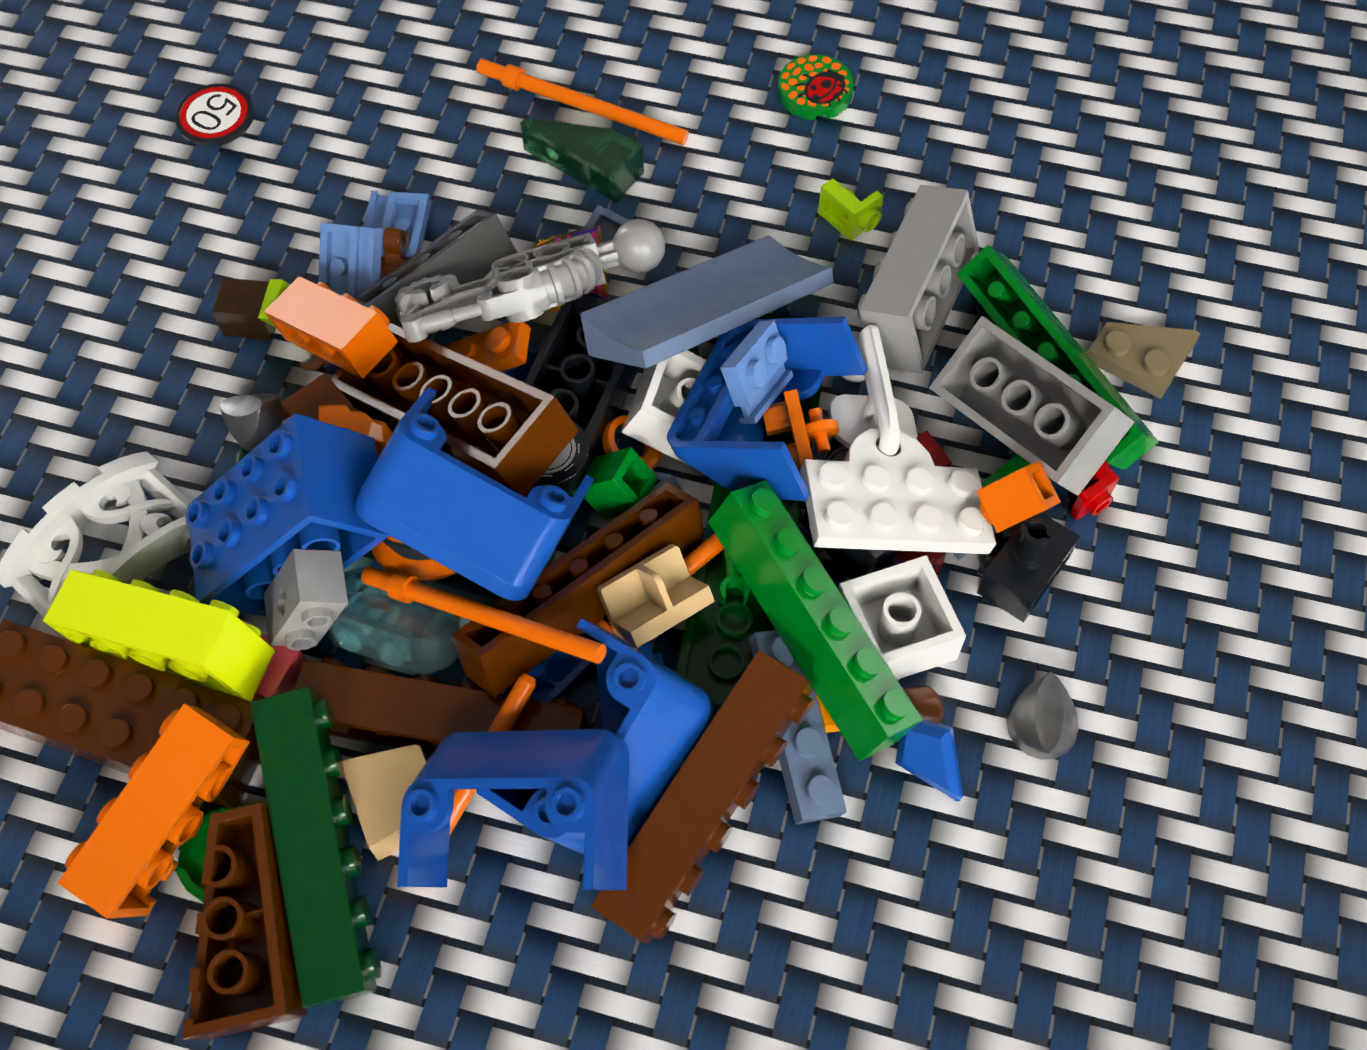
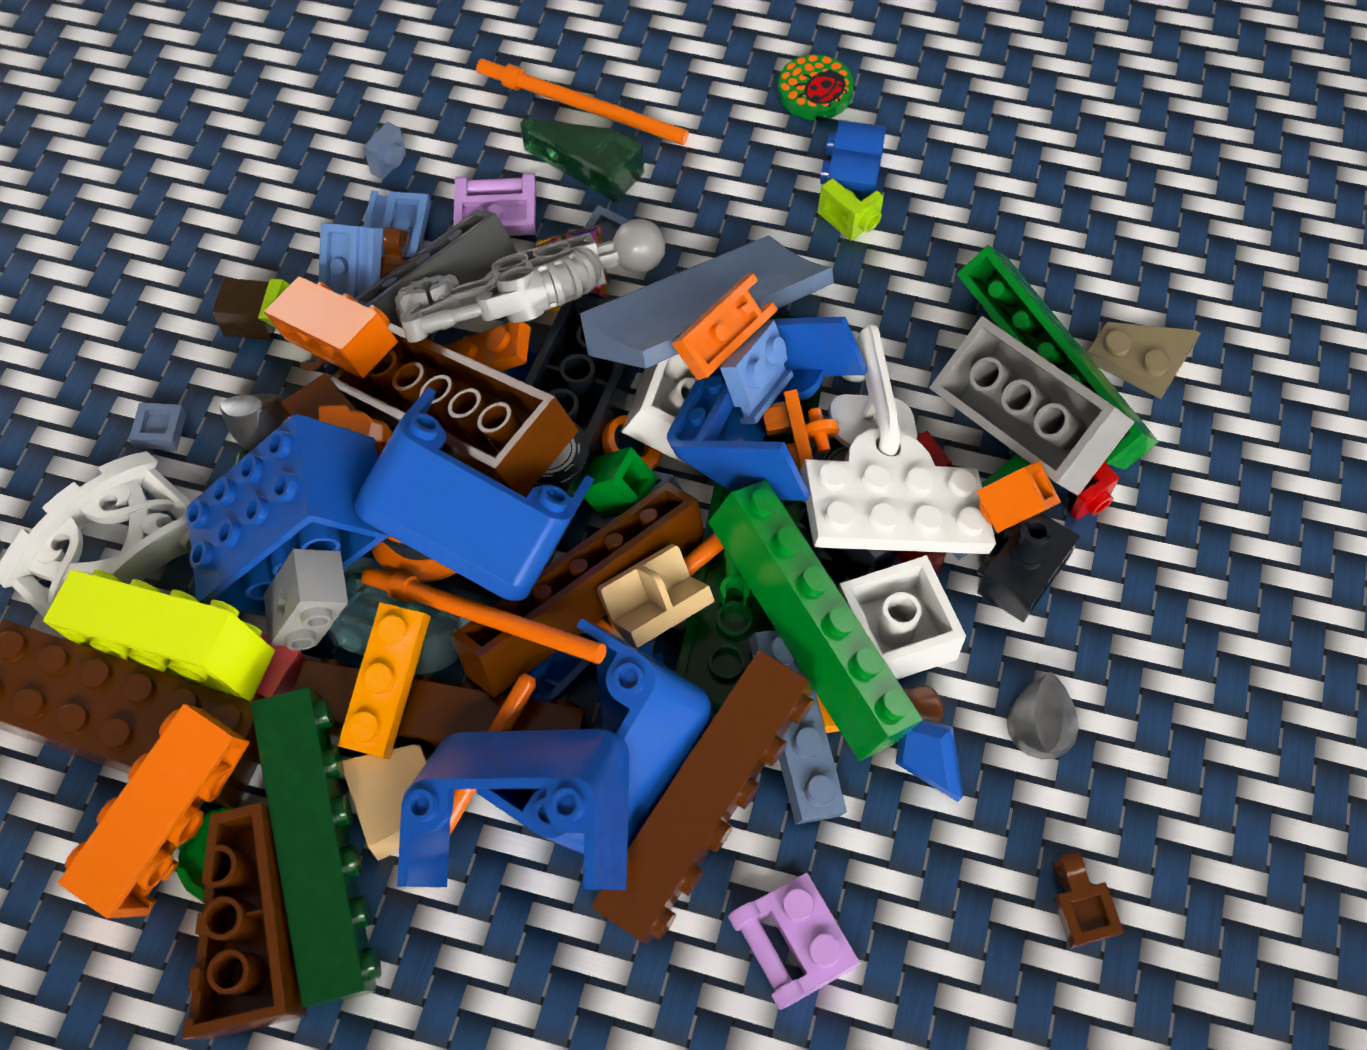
(157, 426): none -> sand blue plate
(214, 115): piece -> none
(384, 680): none -> light orange plate
(385, 150): none -> sand blue plate
(509, 198): none -> lavender plate
(722, 329): none -> orange hinge
(807, 930): none -> lavender plate
(855, 157): none -> blue brick
(919, 276): light grey brick -> none
(1084, 909): none -> reddish brown plate

